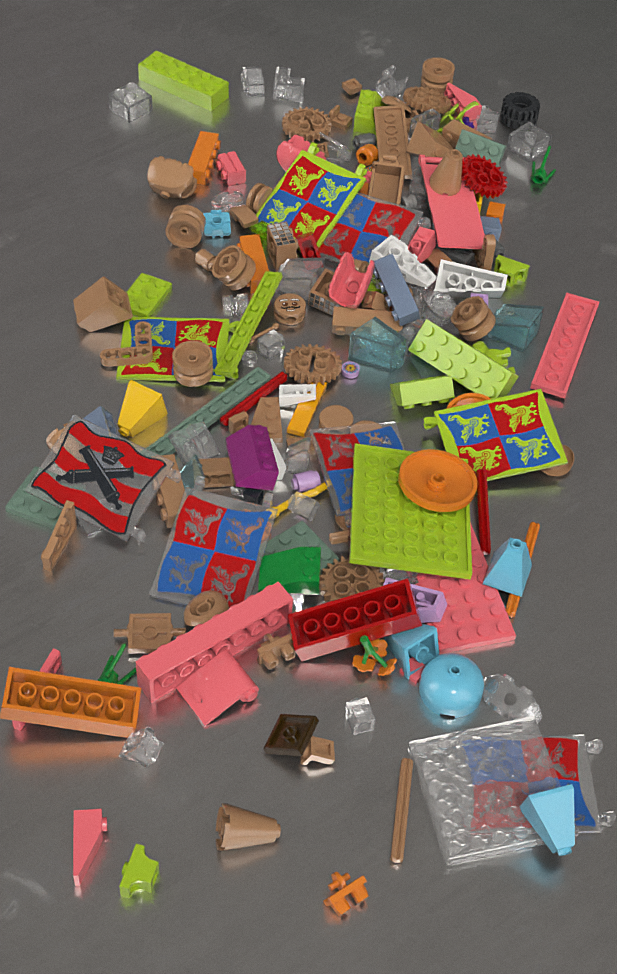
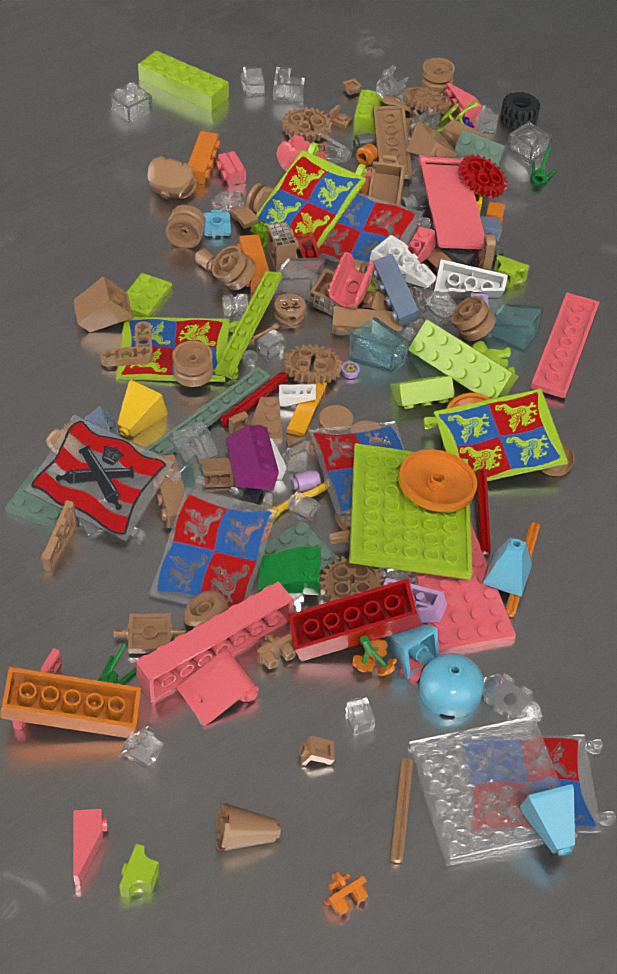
(291, 734): dark brown tile -> none
(448, 174): medium nougat cone -> none

